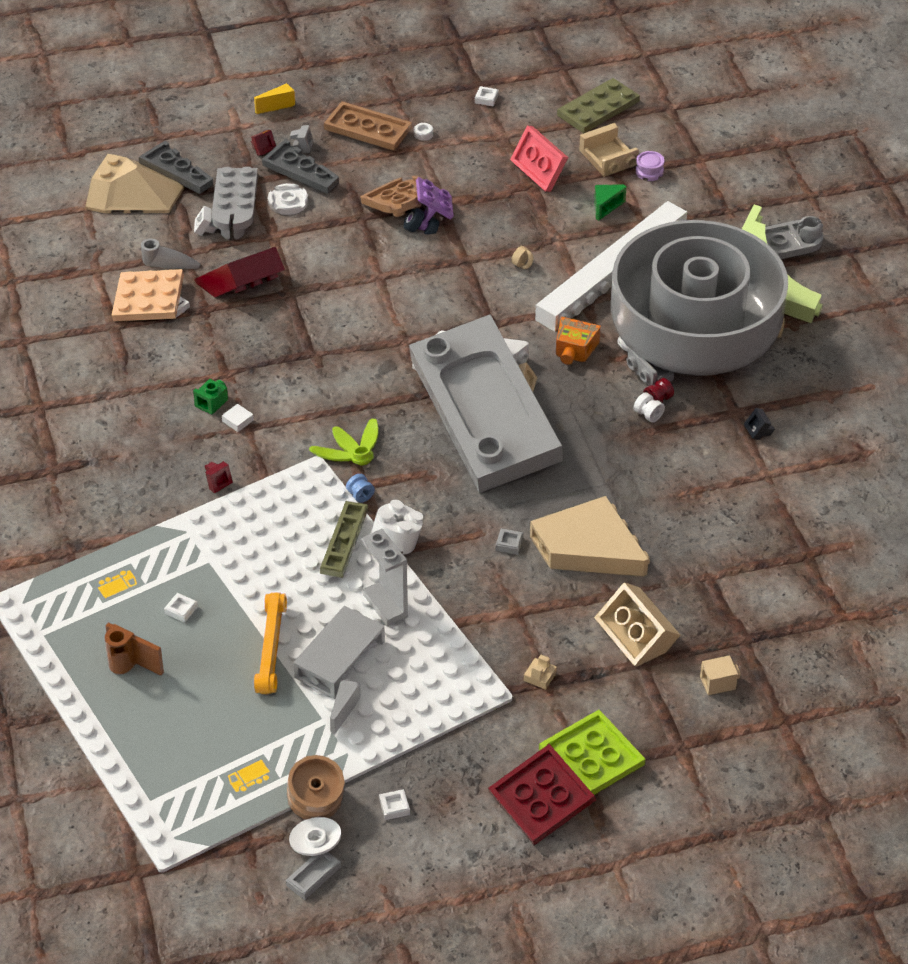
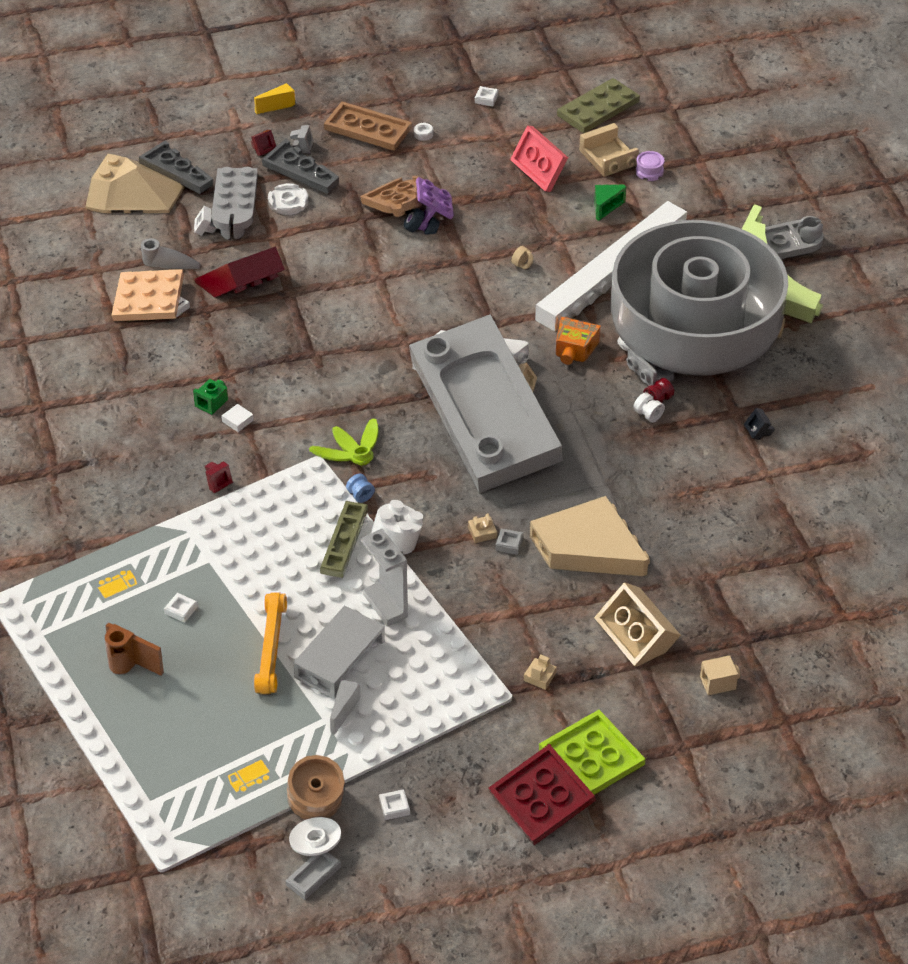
(482, 529): none -> tan tile

